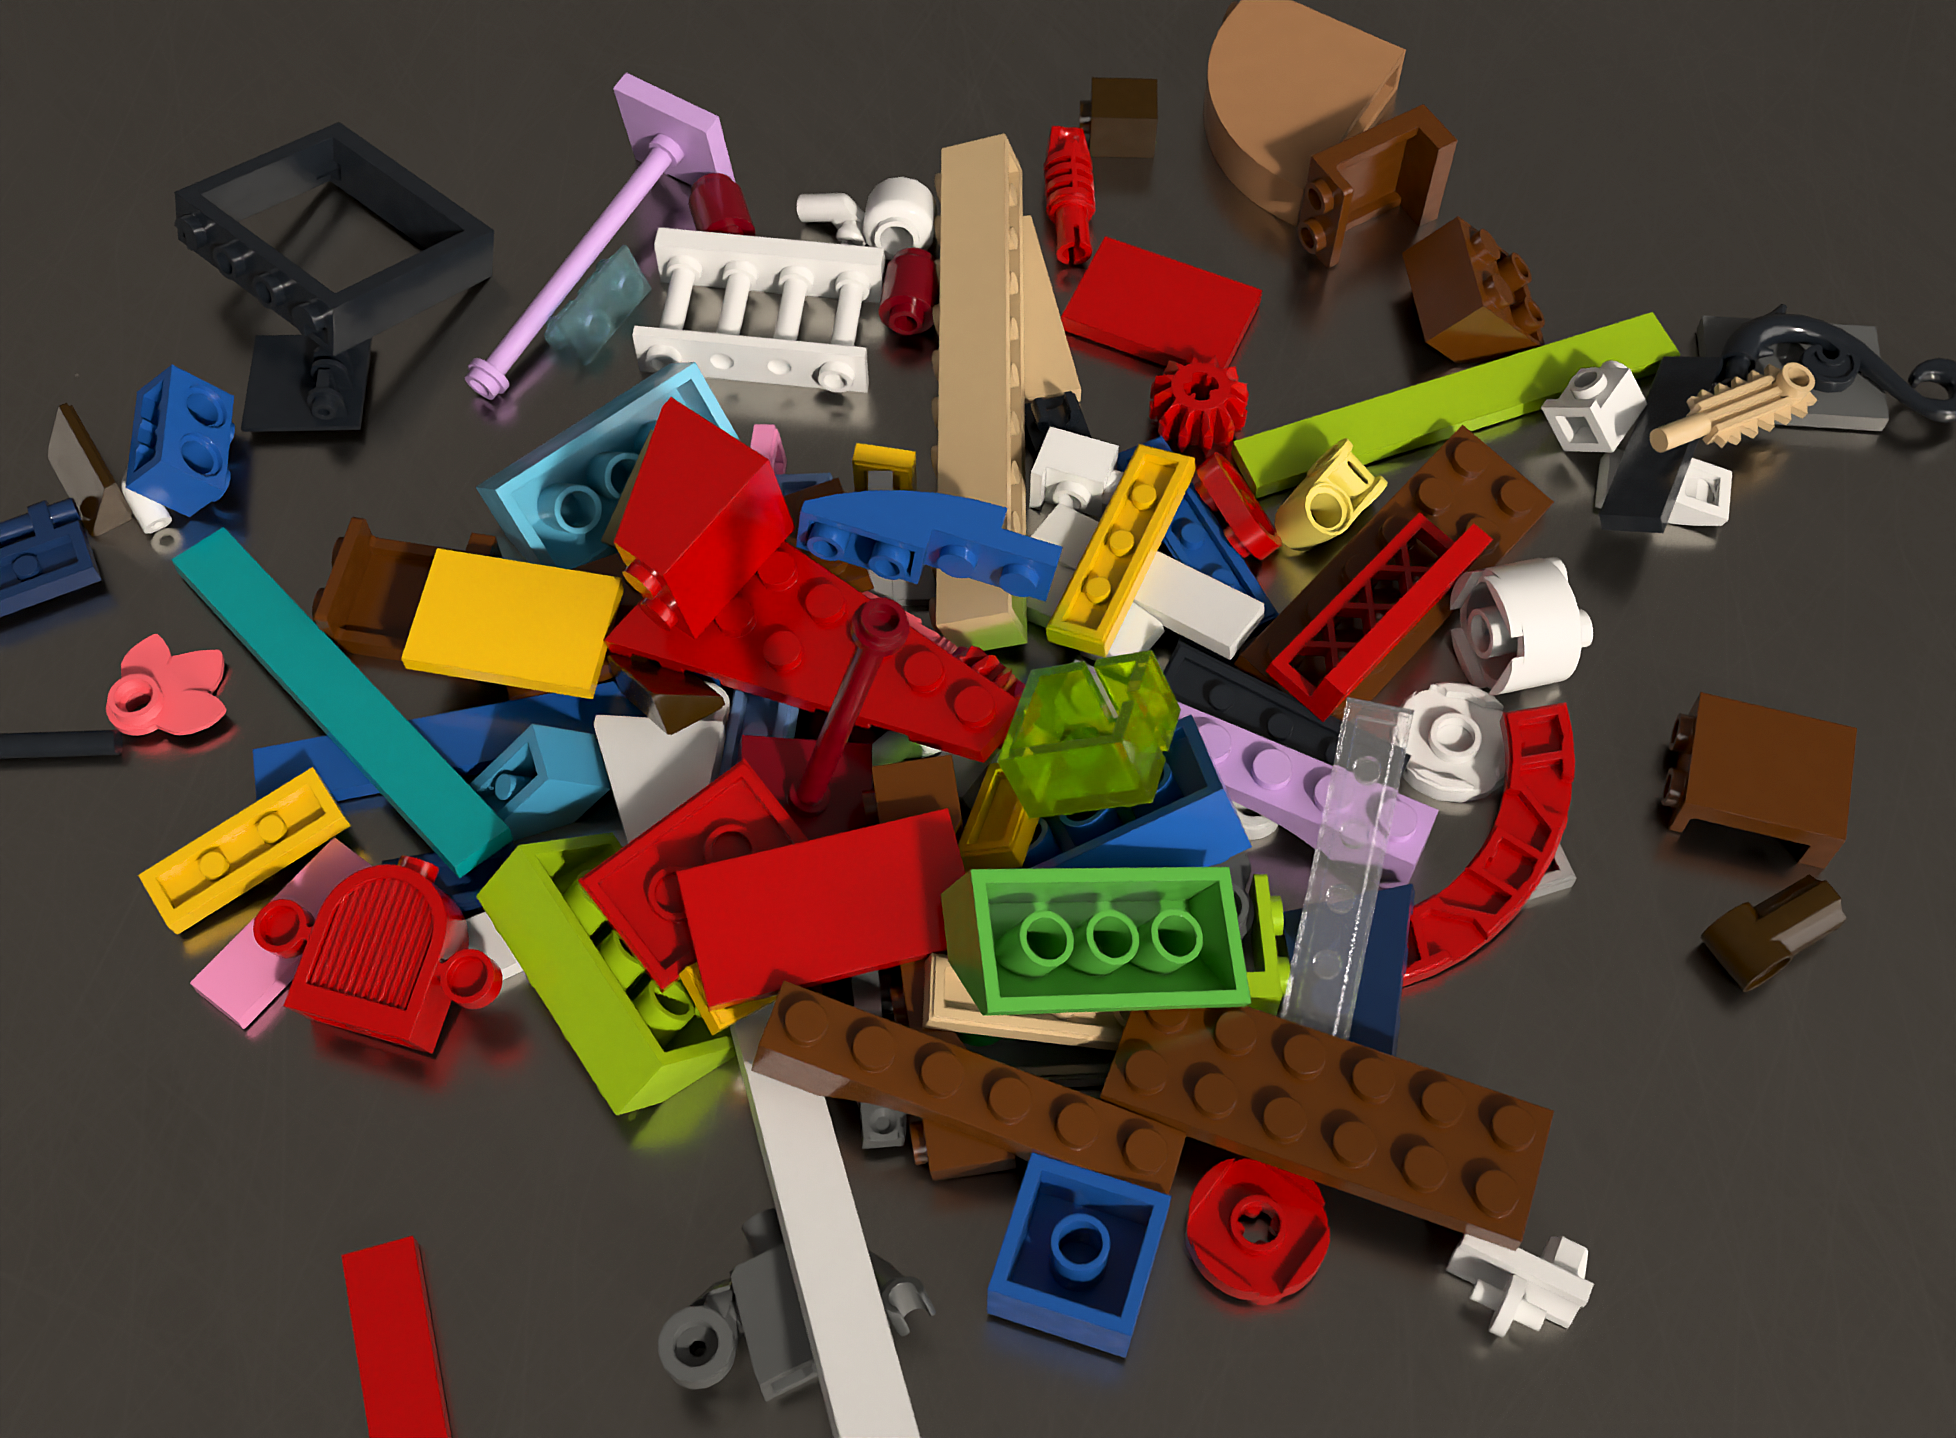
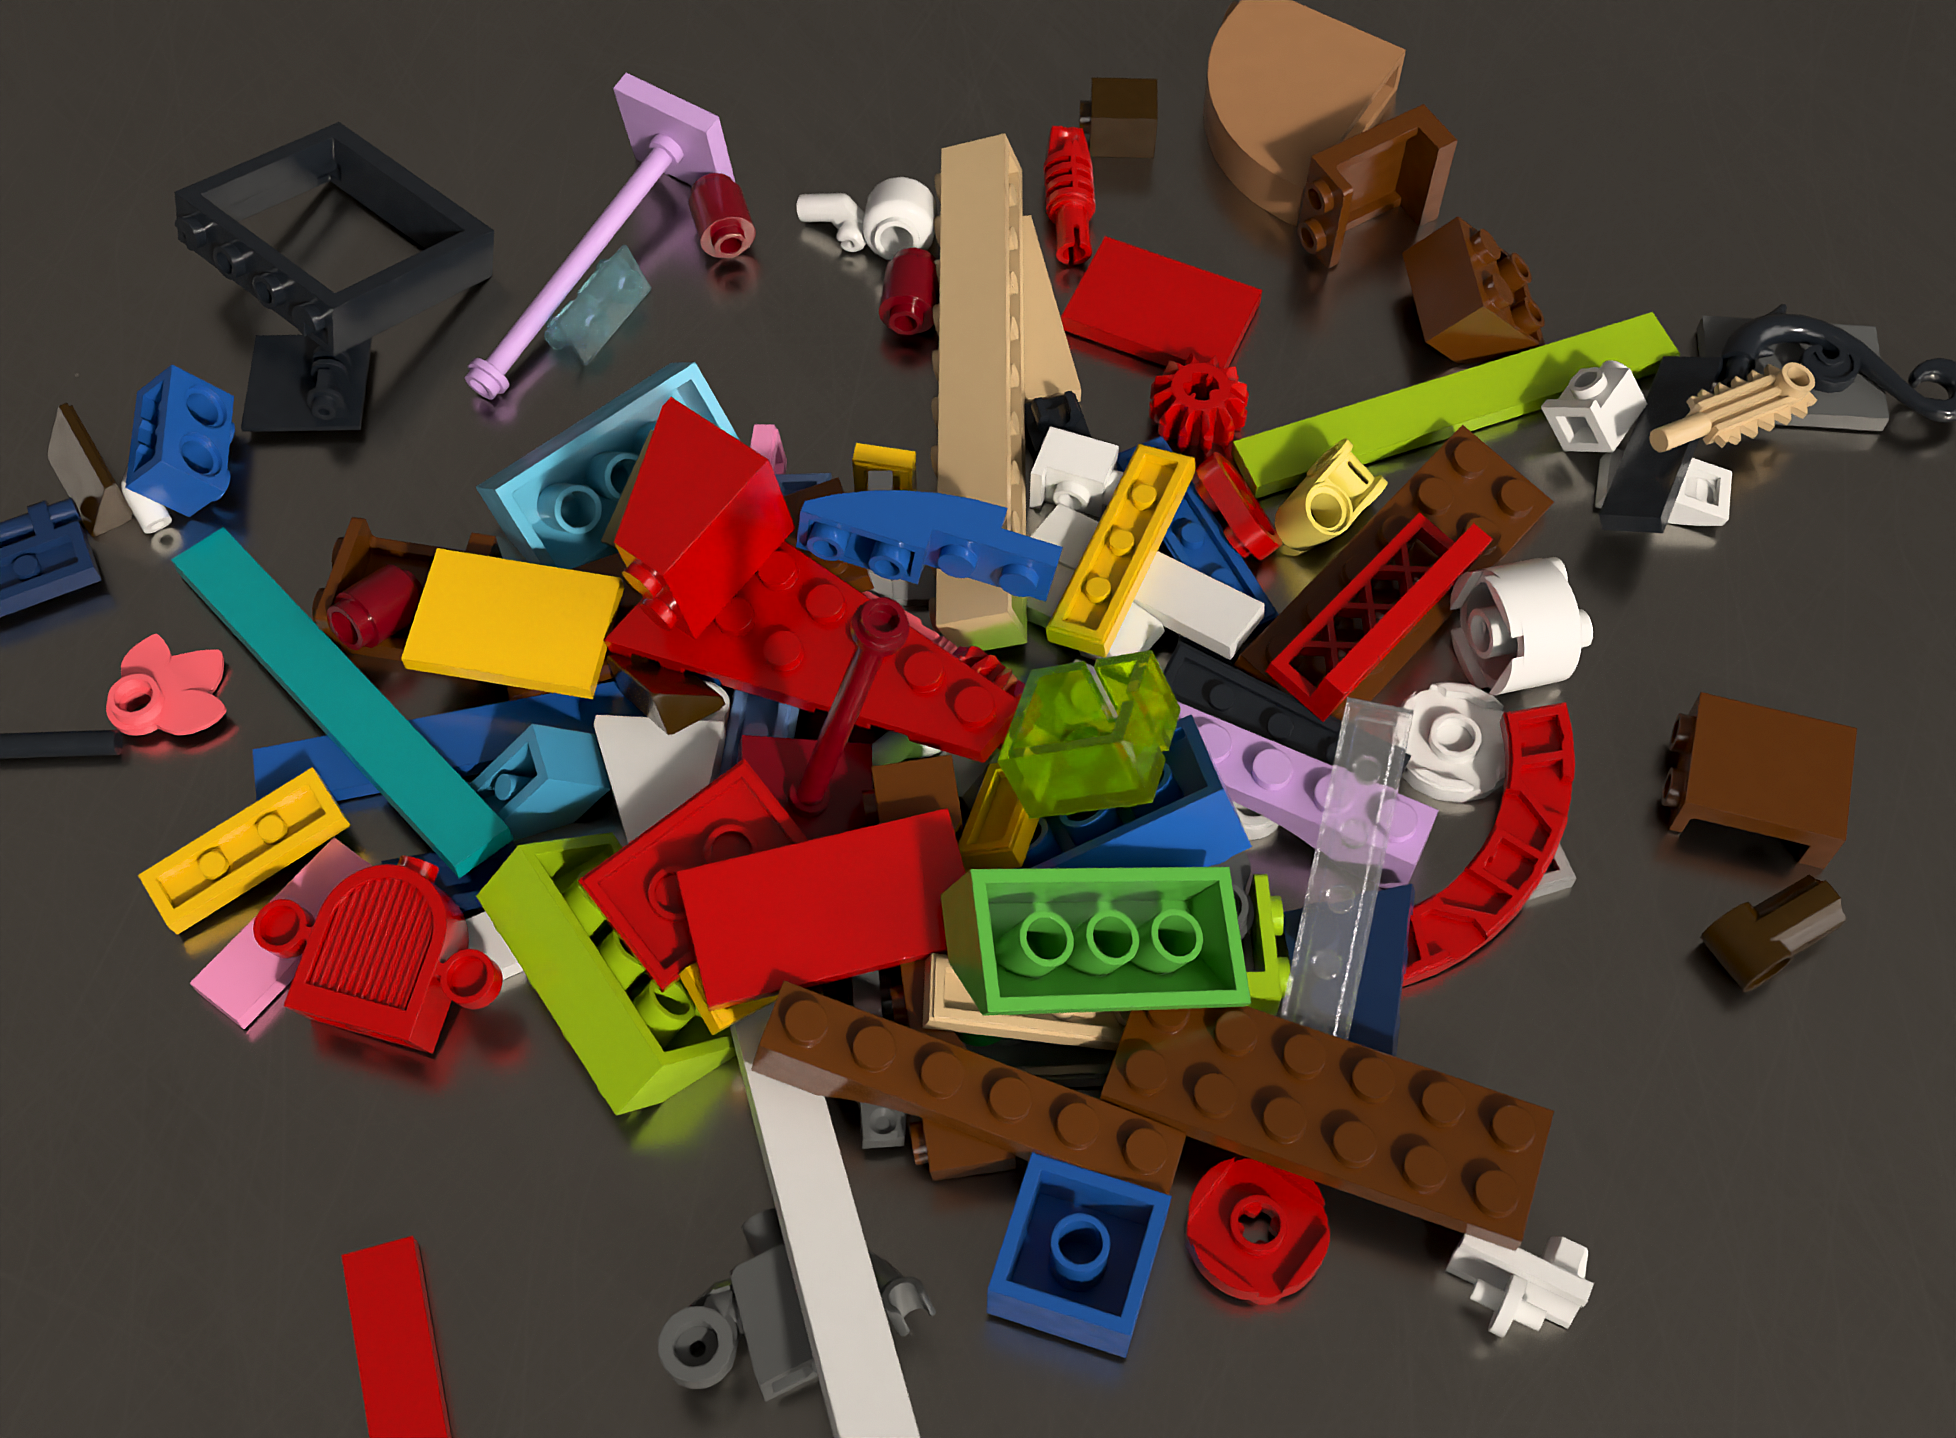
(375, 607): none -> dark red brick
(770, 266): white fence -> none

